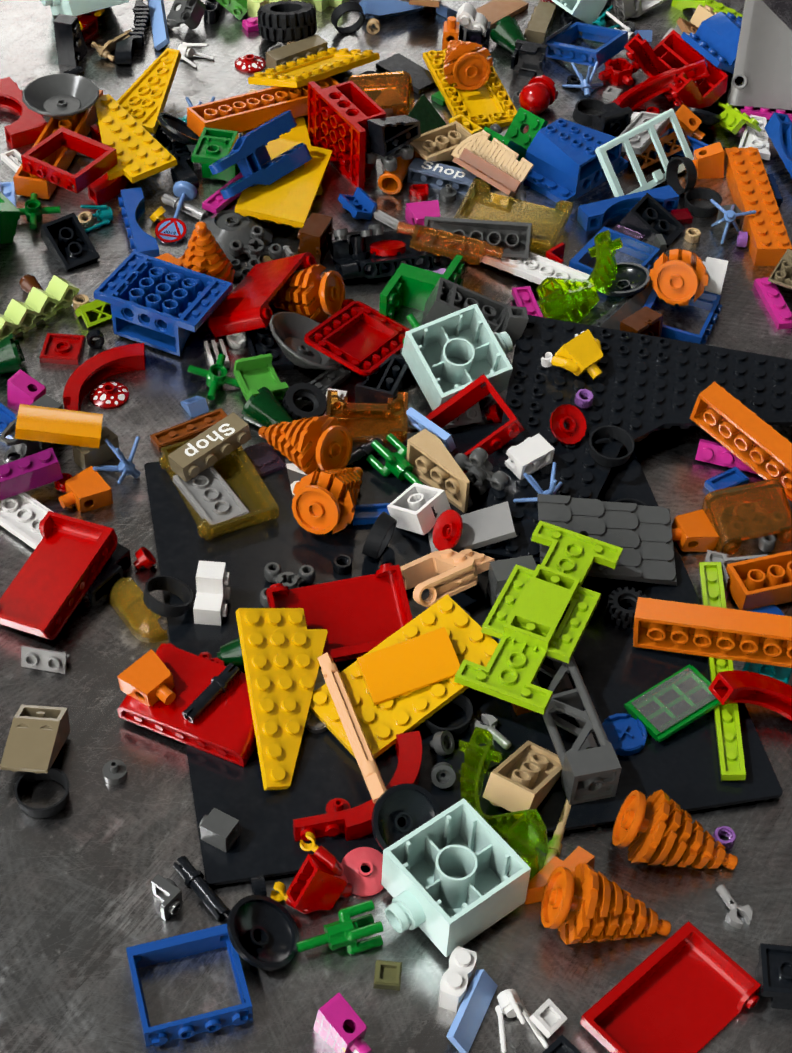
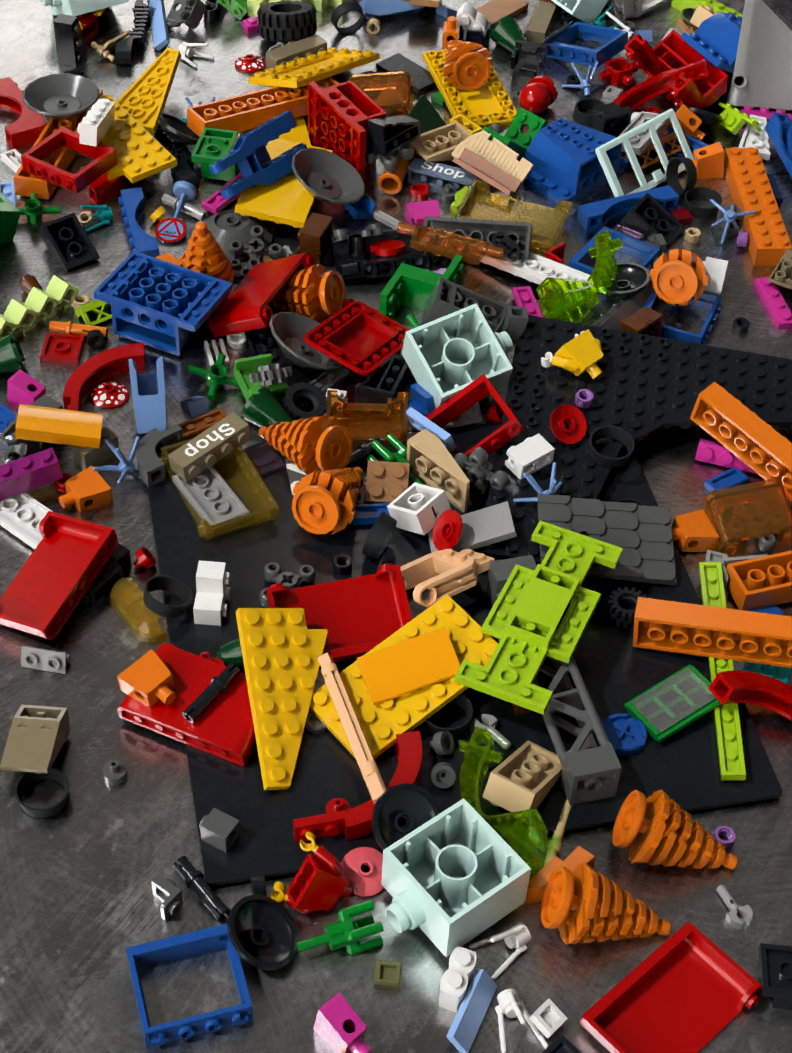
(75, 329): none -> orange pin
(96, 122): none -> white brick
(149, 398): none -> medium blue piece
(150, 466): none -> dark grey arch
(270, 374): none -> dark grey gear
(328, 176): none -> dark grey dish
(385, 481): none -> medium nougat plate
(421, 400): none -> blue panel
(459, 196): none -> lime slope
(509, 244): none -> black beam
(514, 937): none -> white plant
(740, 325): none -> black axle

